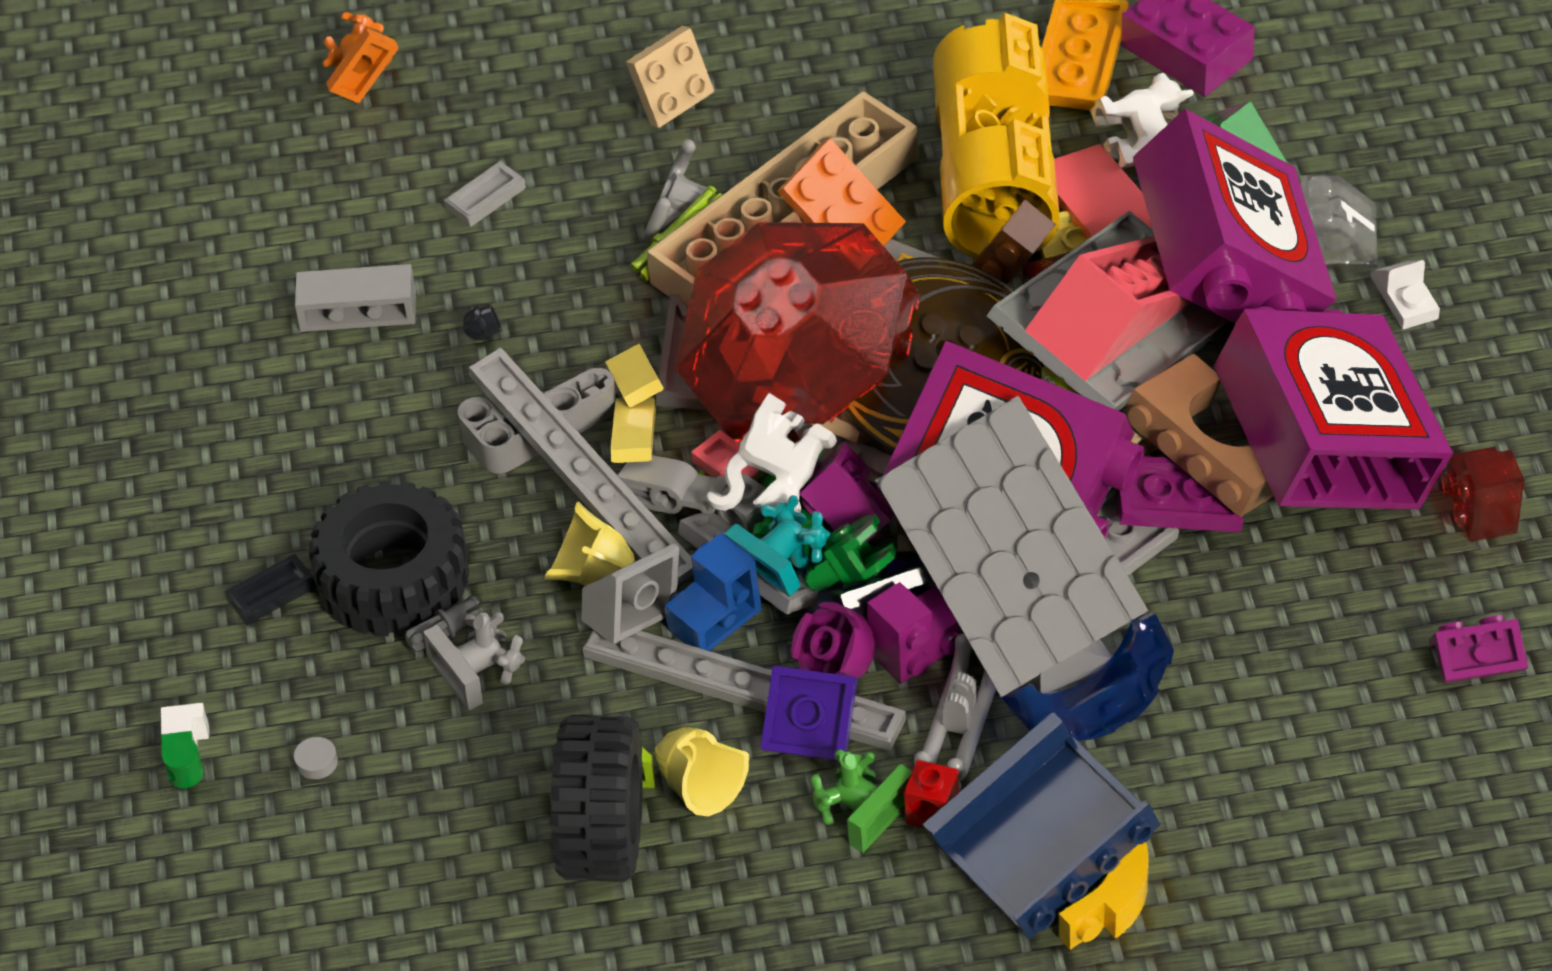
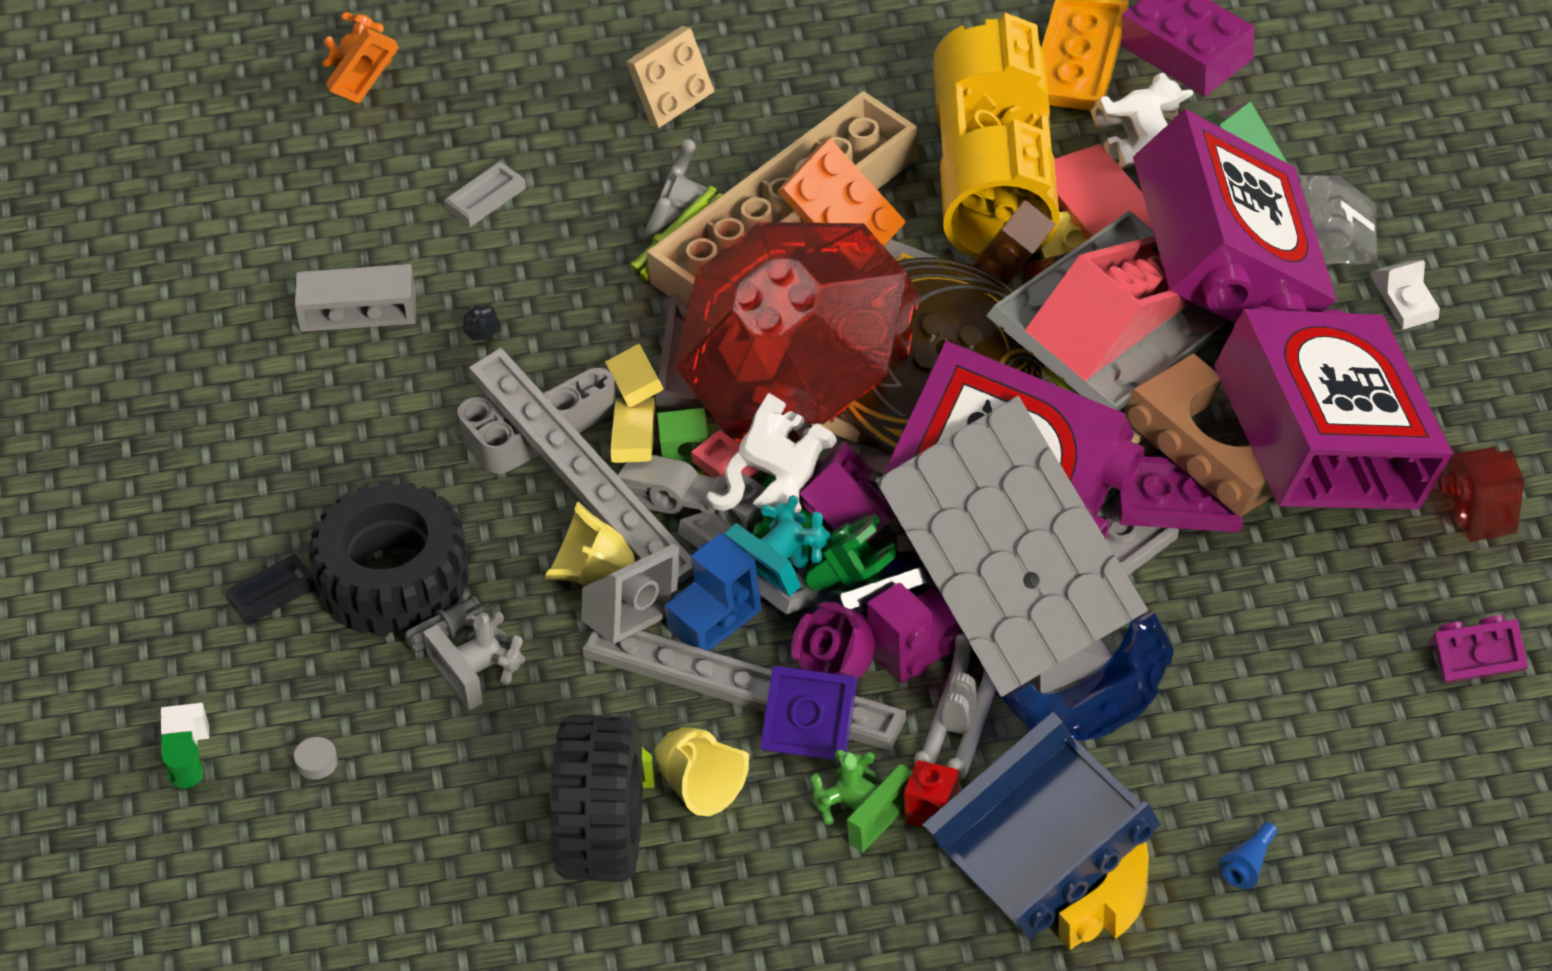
(683, 432): none -> bright green brick
(1244, 863): none -> blue cone

